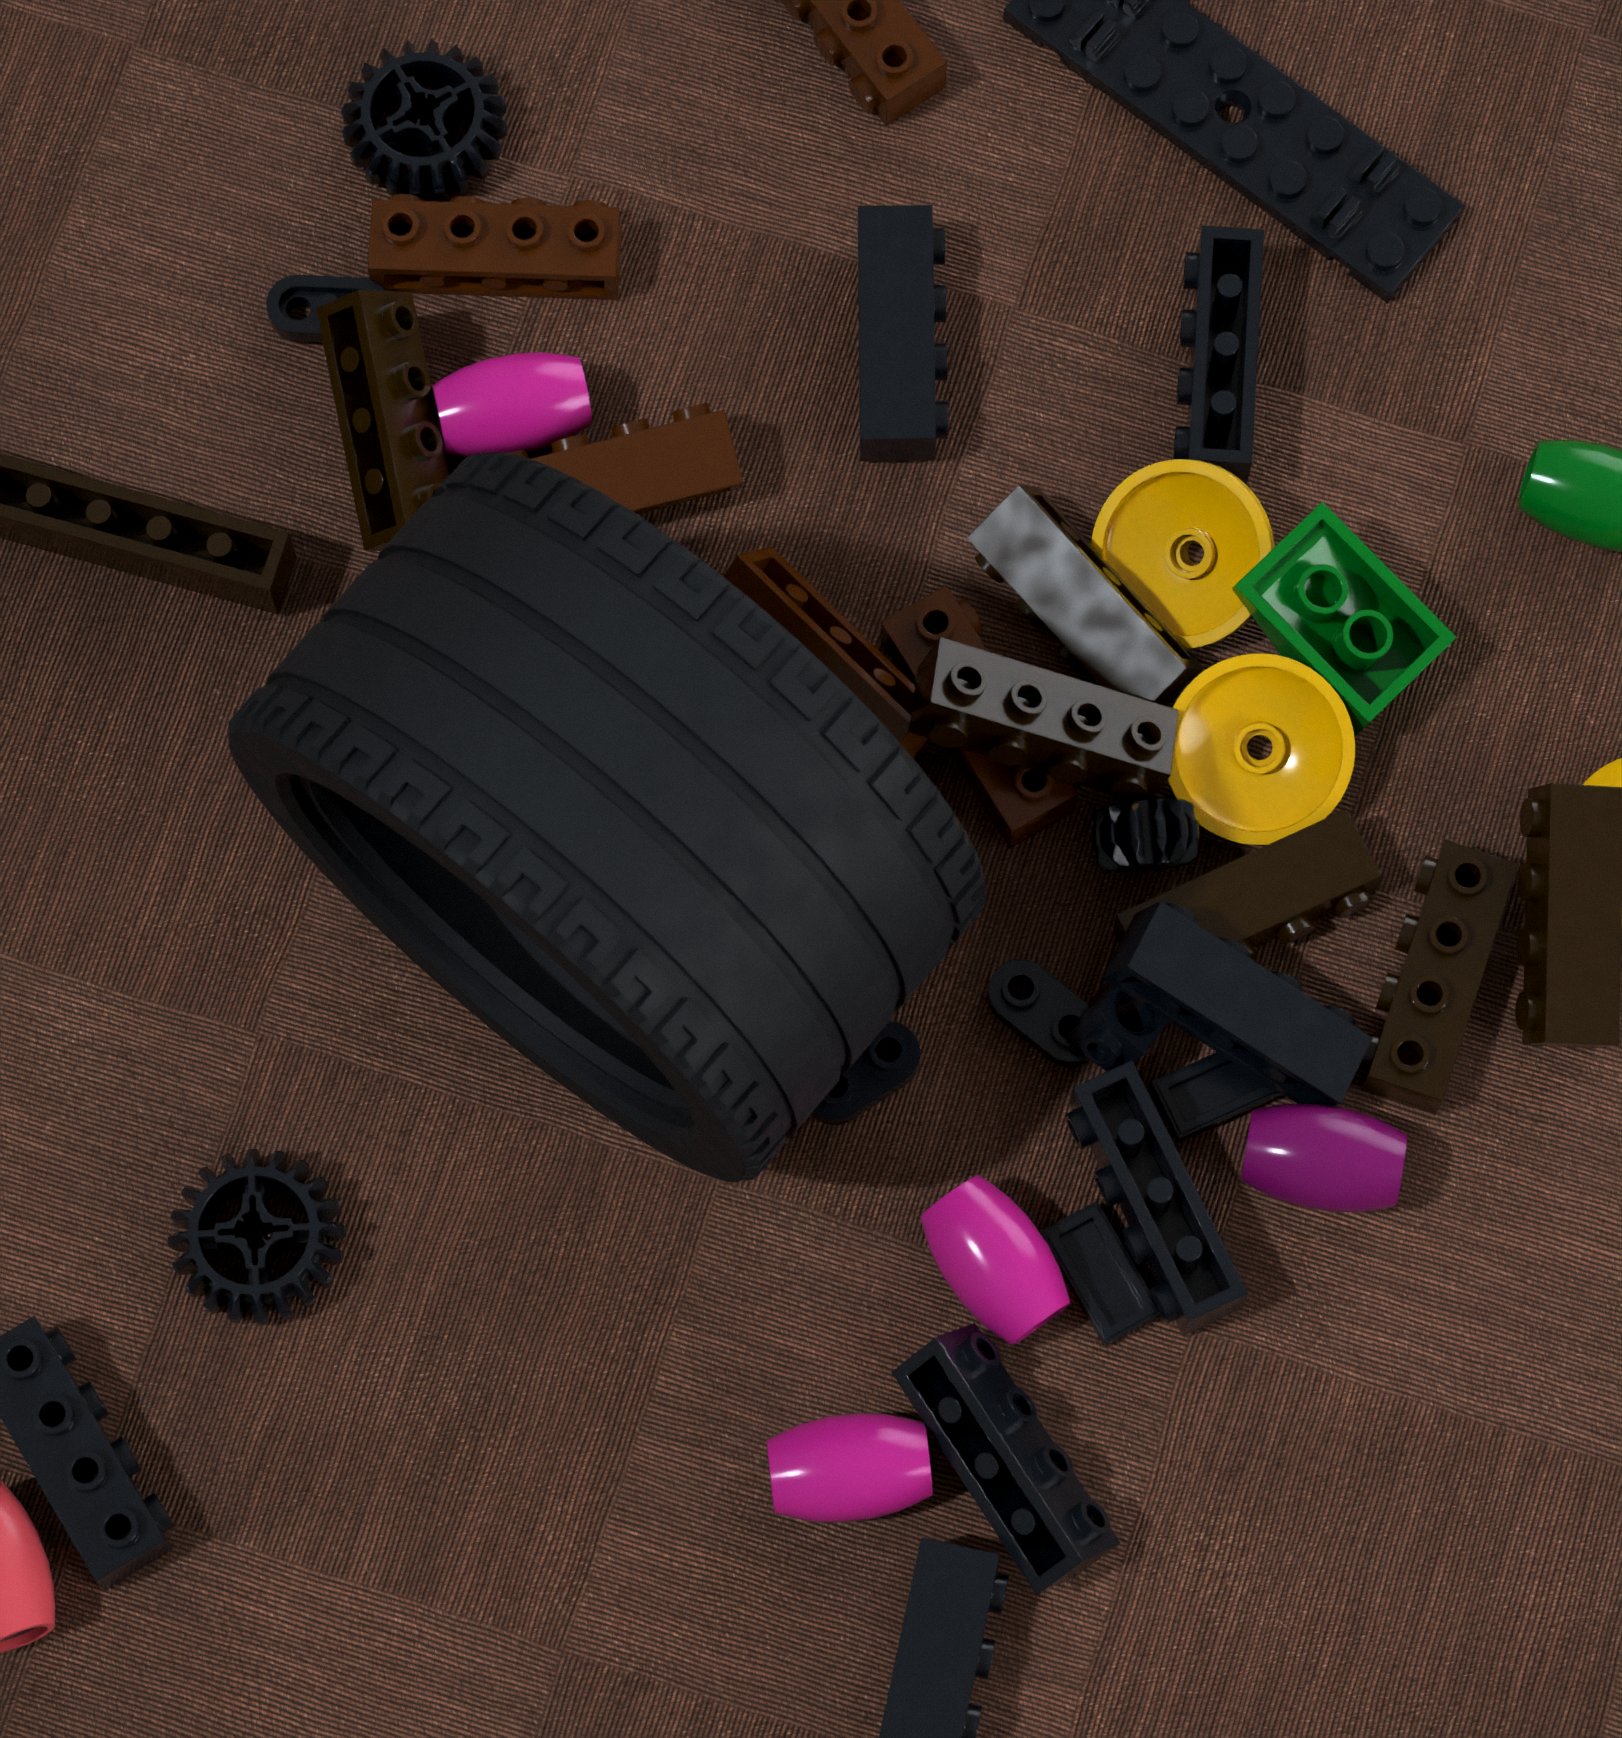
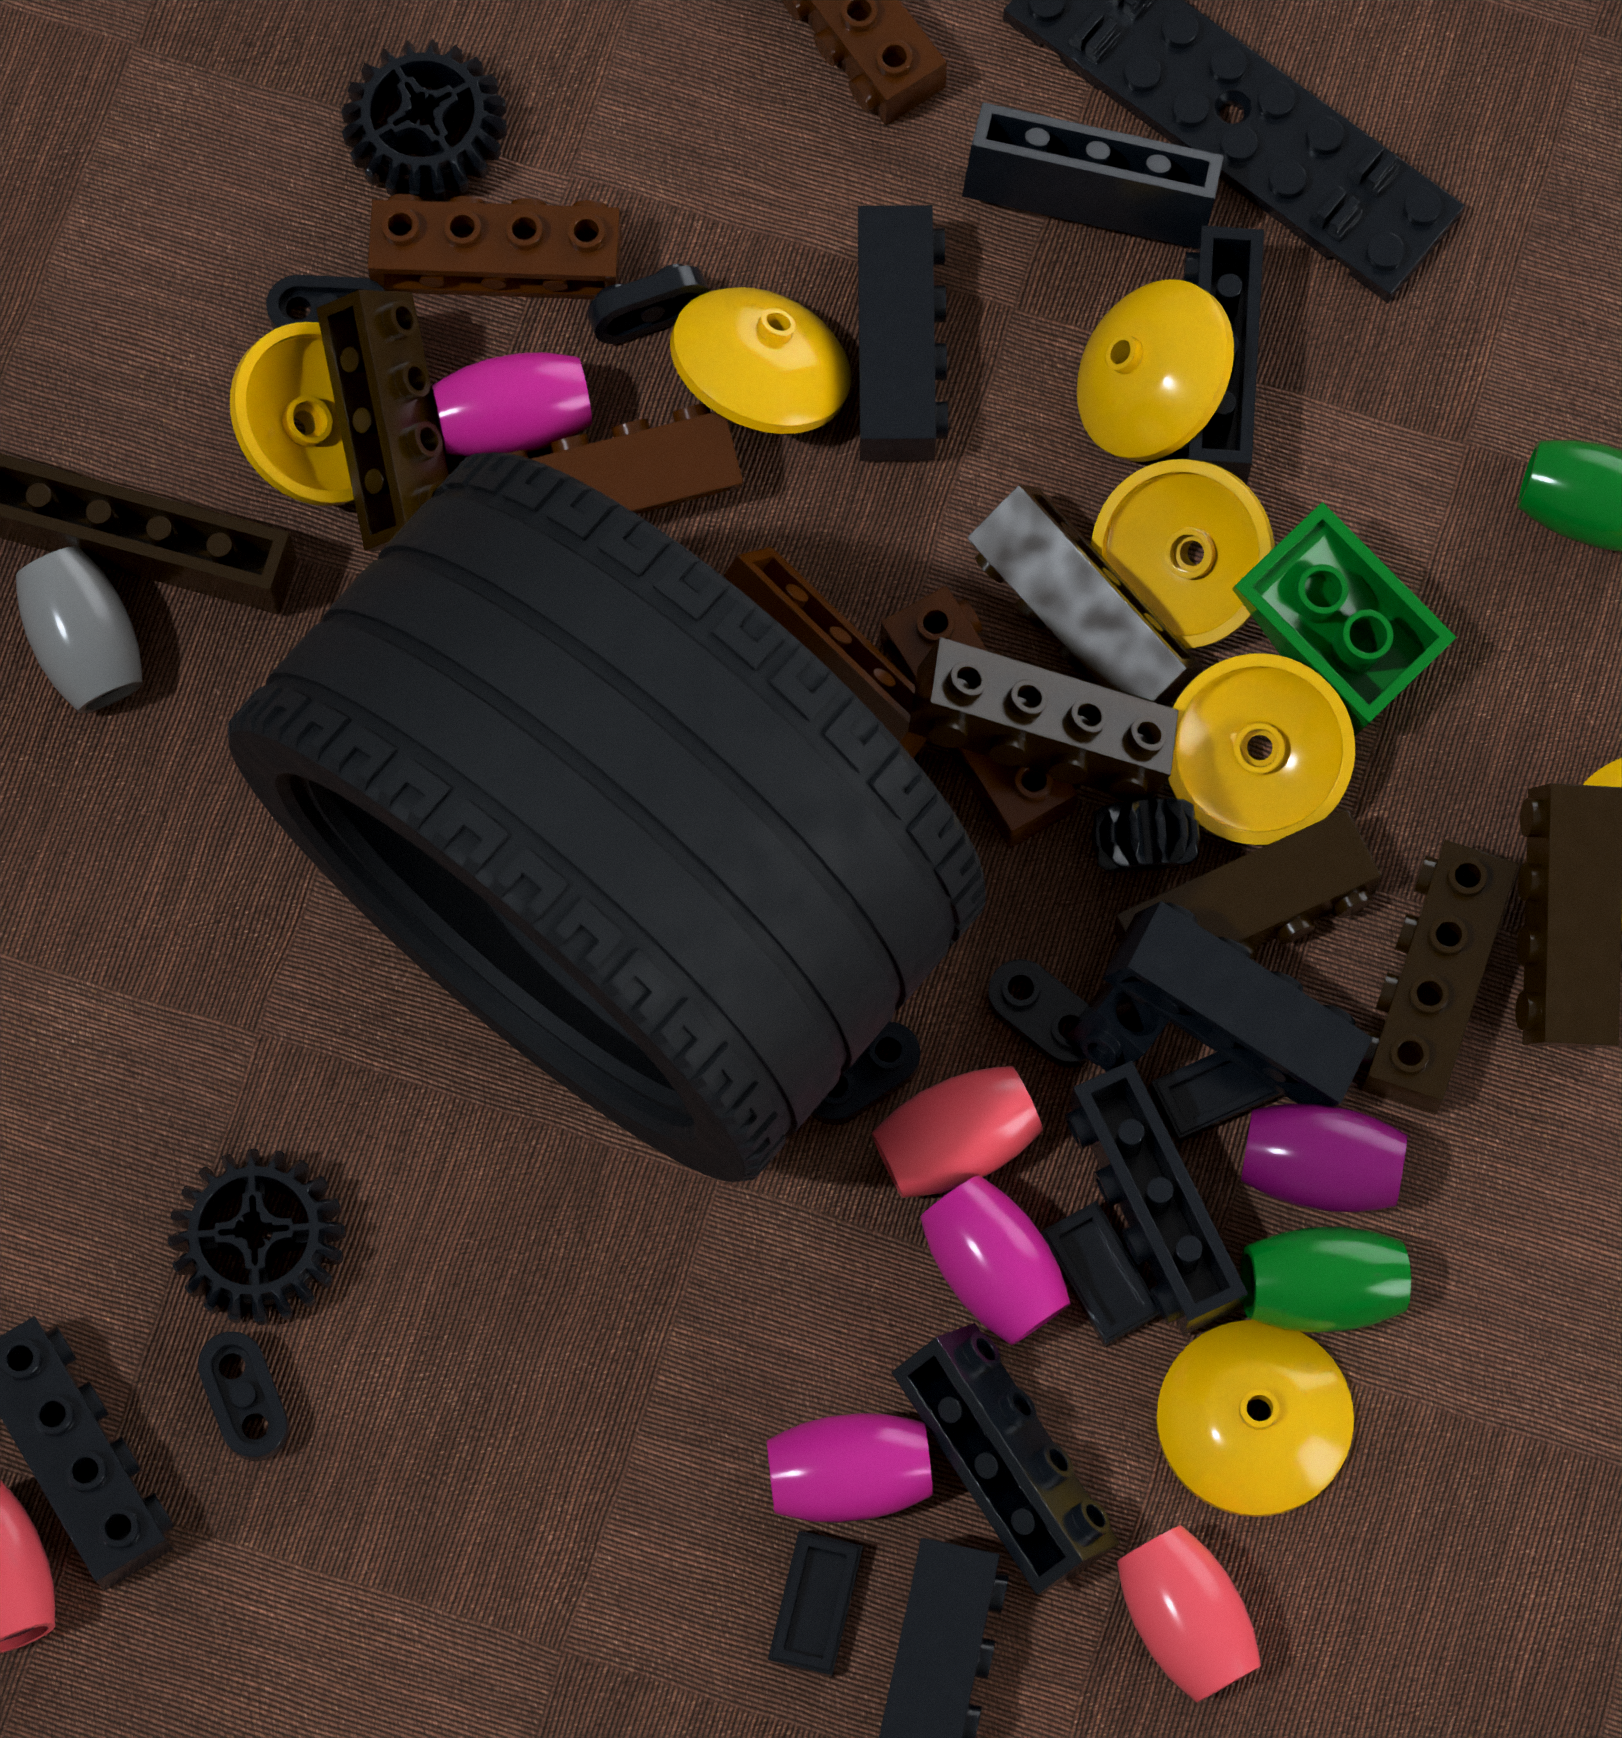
(79, 629): none -> light grey piece
(243, 1398): none -> black plate
(285, 380): none -> yellow dish
(644, 305): none -> black plate
(760, 360): none -> yellow dish
(815, 1604): none -> black tile
(957, 1131): none -> coral piece
(1091, 175): none -> black brick
(1155, 370): none -> yellow dish
(1188, 1613): none -> coral piece
(1246, 1462): none -> yellow dish
(1325, 1279): none -> green piece

